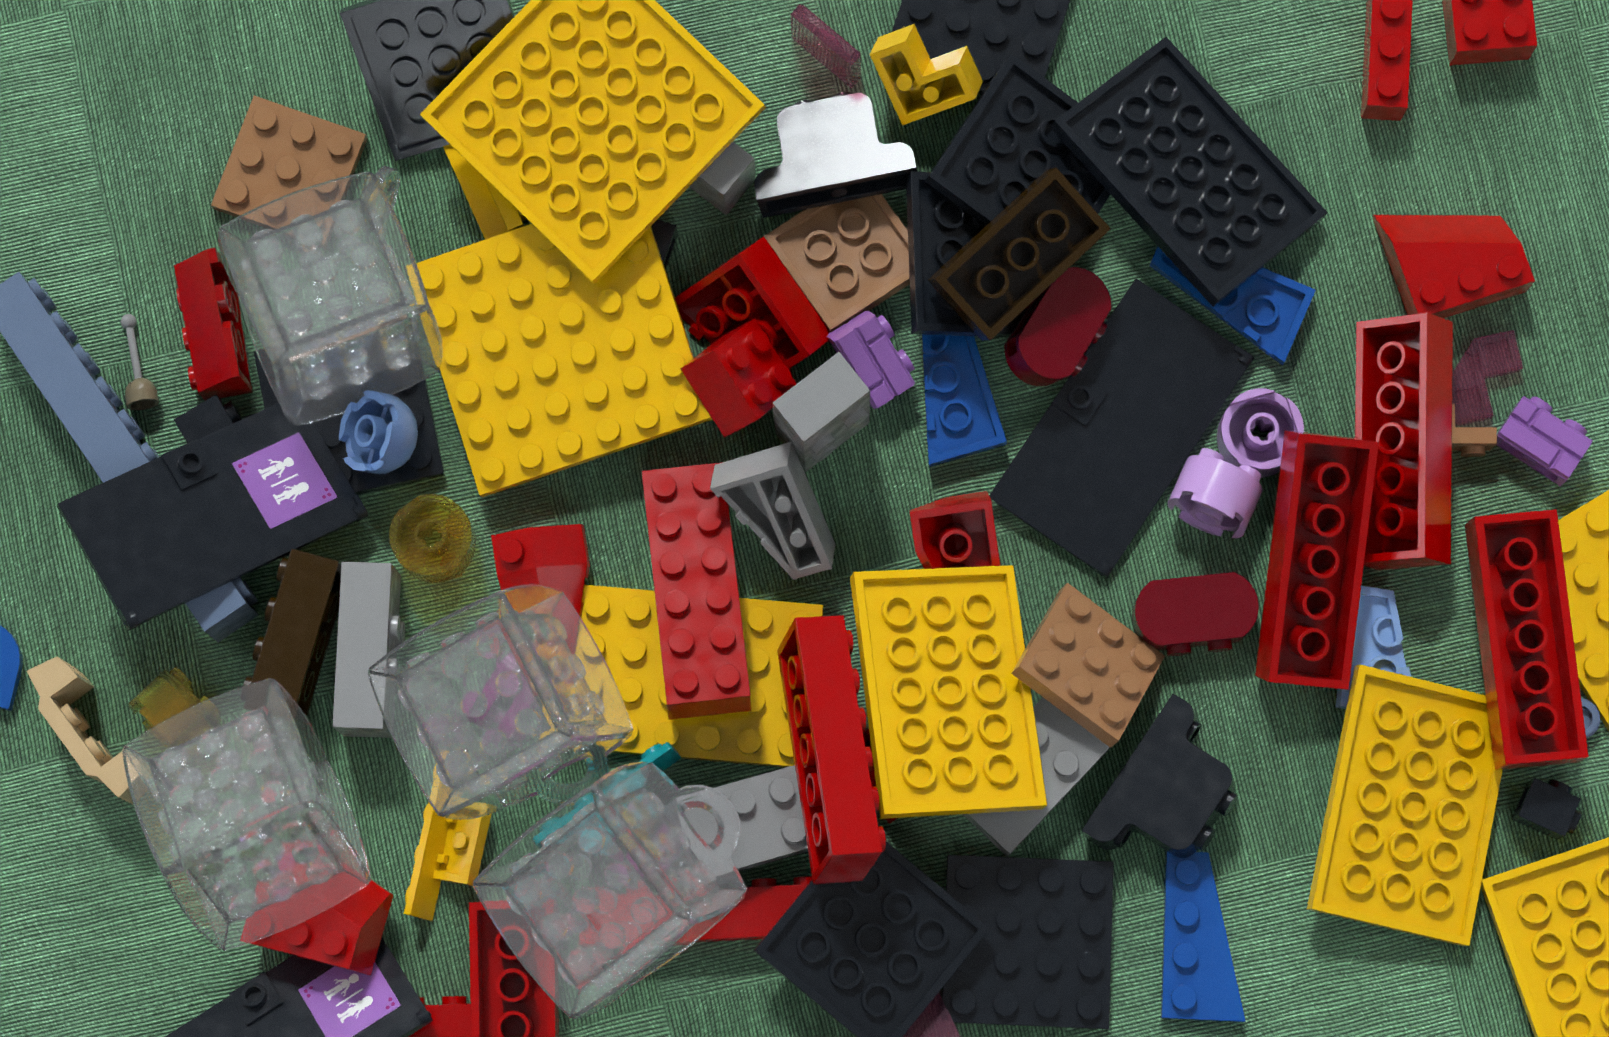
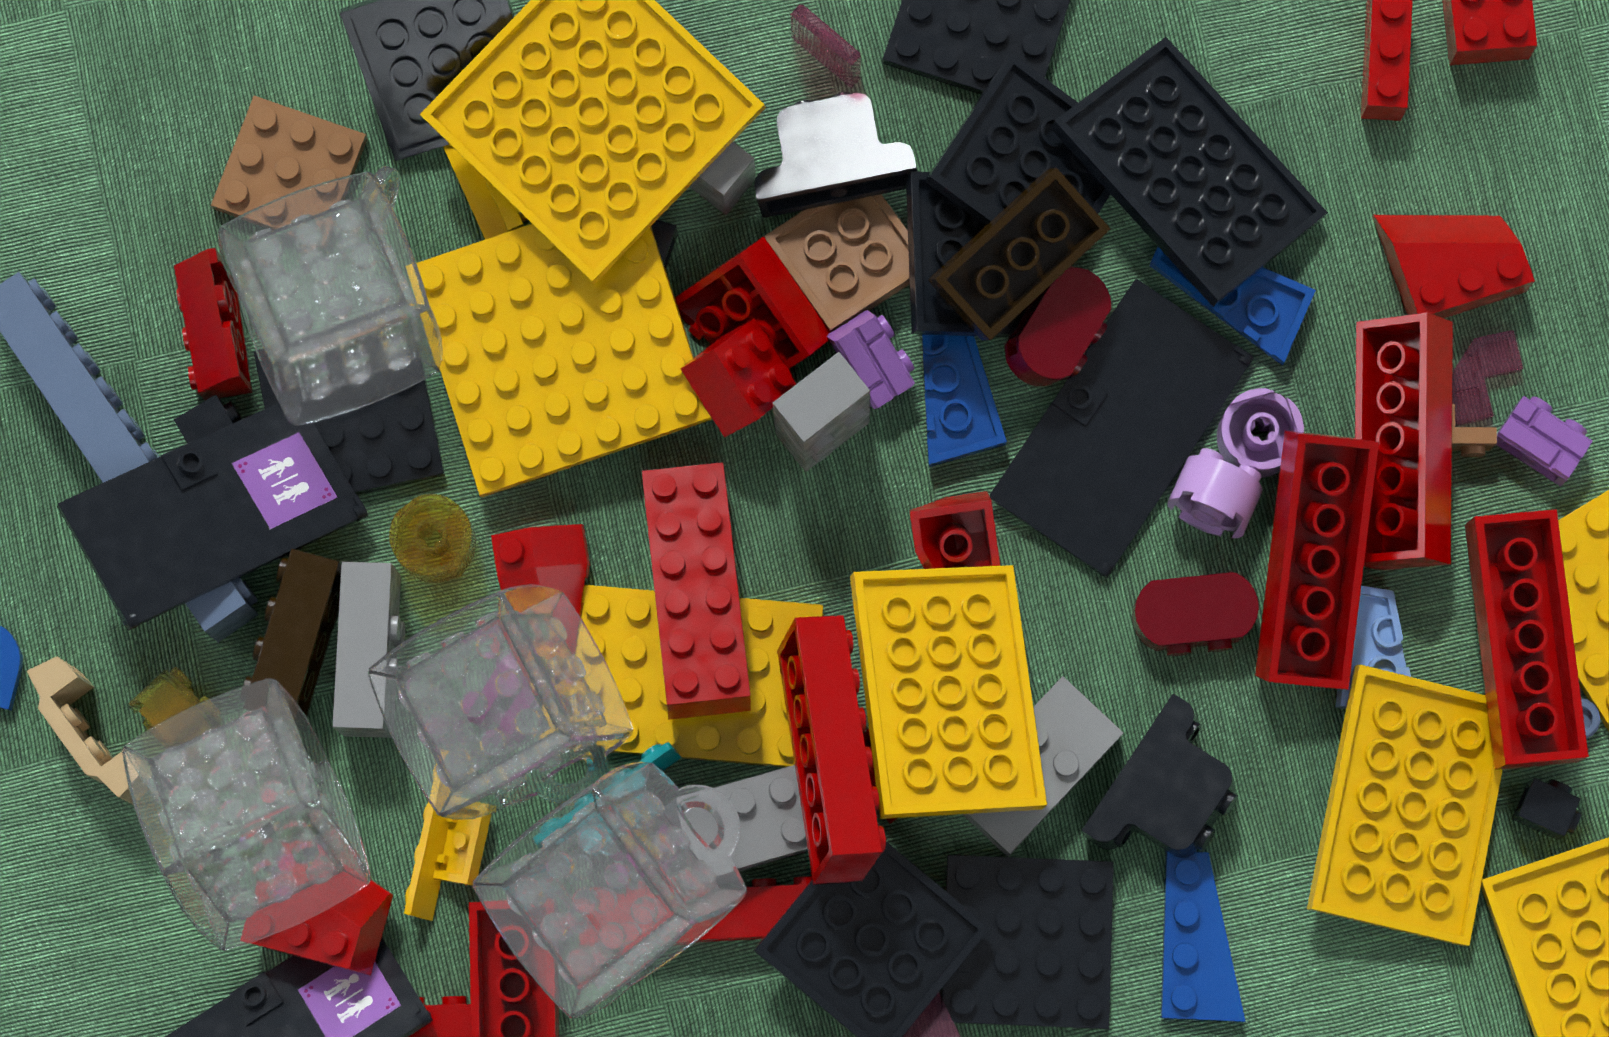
(141, 392): hinge -> none
(378, 433): medium blue cylinder -> none
(779, 506): light grey wedge -> none
(923, 84): yellow brick -> none
(1088, 665): medium nougat plate -> none

